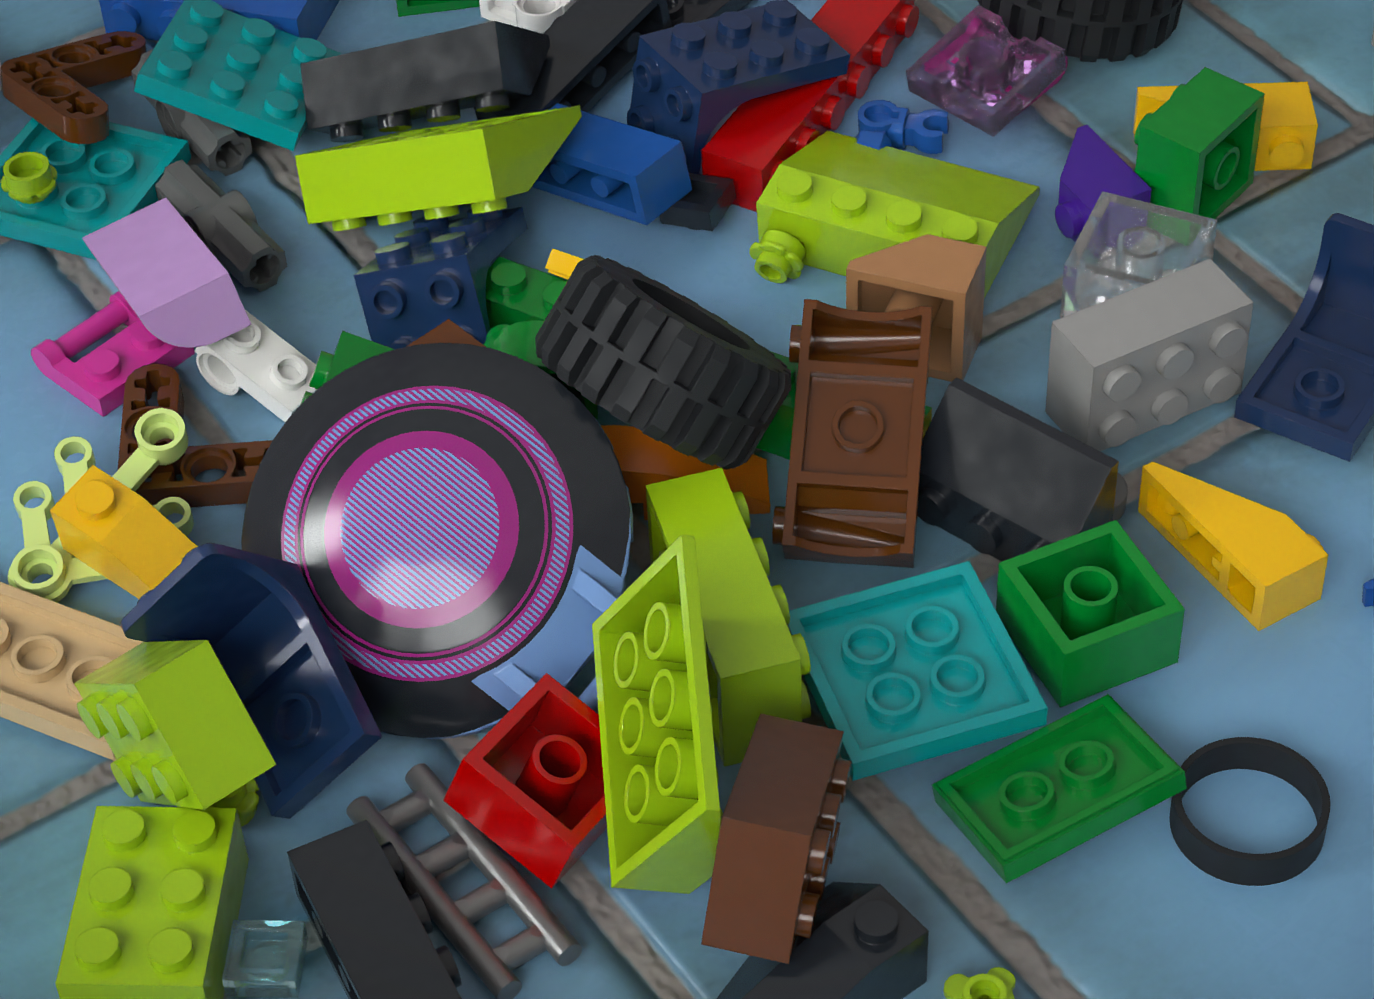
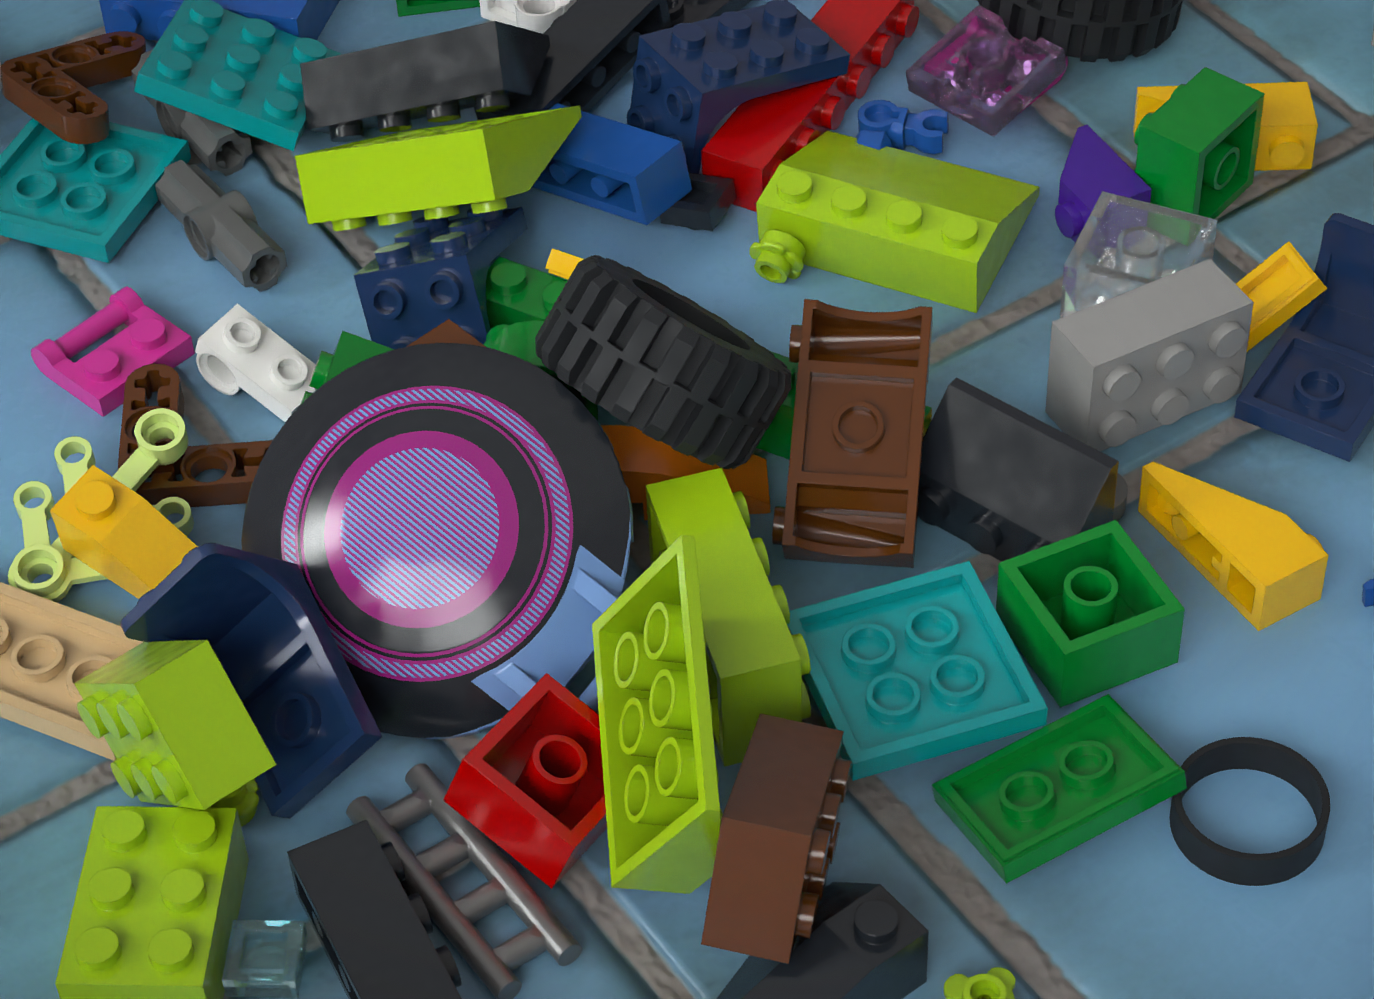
(28, 177): lime plate -> none
(169, 277): lavender brick -> none
(928, 274): medium nougat slope -> none
(1279, 290): none -> yellow tile

